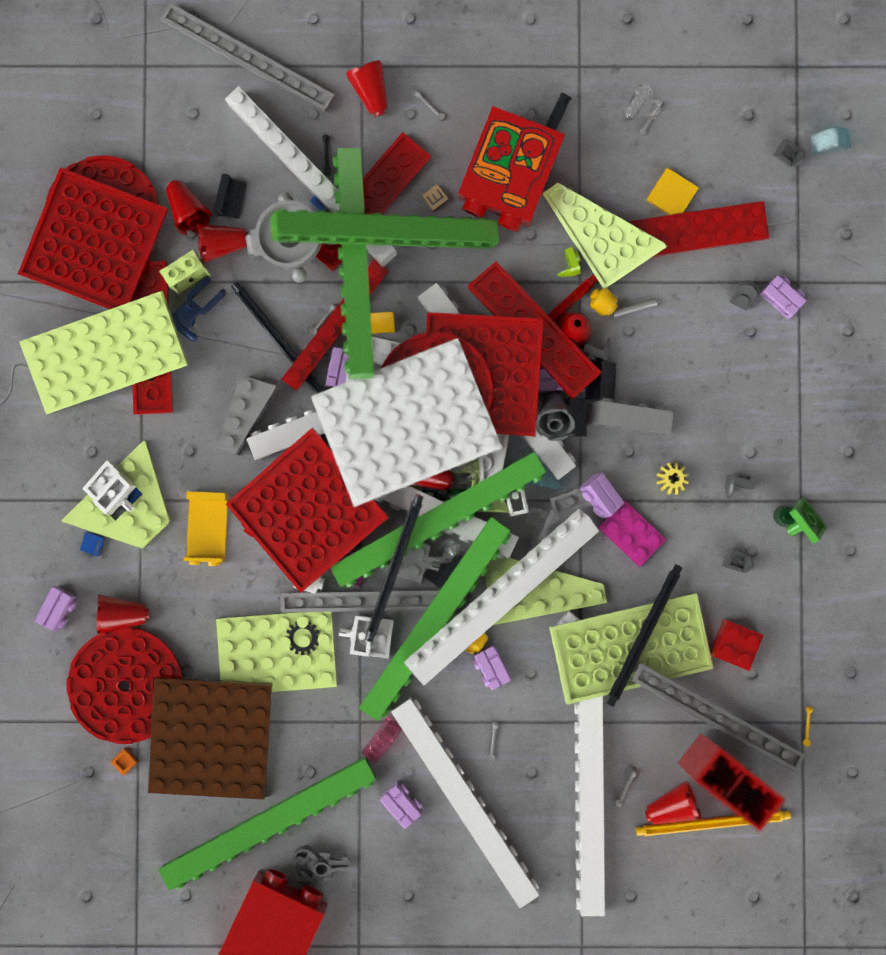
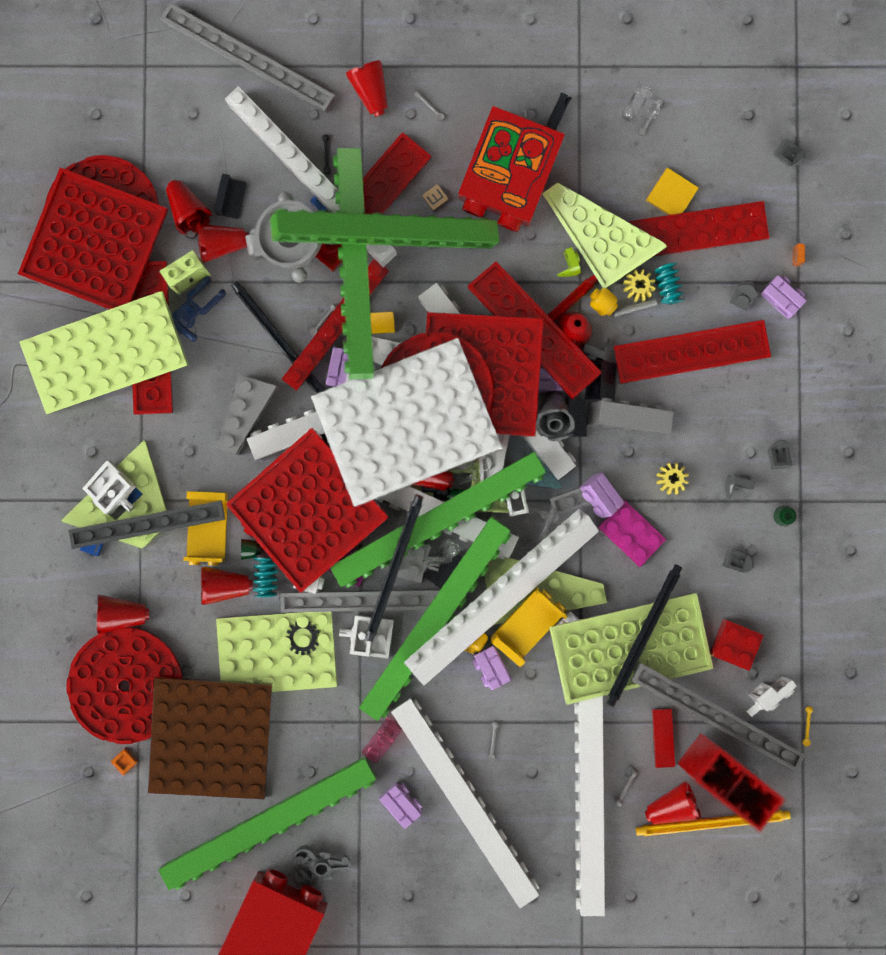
(56, 608): lavender brick -> none
(146, 524): none -> dark grey plate
(223, 585): none -> red cone
(249, 549): none -> dark green hat
(265, 579): none -> teal piece
(528, 625): none -> yellow panel
(643, 291): none -> light yellow gear
(663, 738): none -> red tile
(668, 284): none -> teal piece
(692, 351): none -> red plate
(768, 697): none -> white plate
(780, 455): none -> dark grey plate
(798, 254): none -> orange tile
(806, 520): bright green tile -> none
(830, 140): clear light blue slope -> none

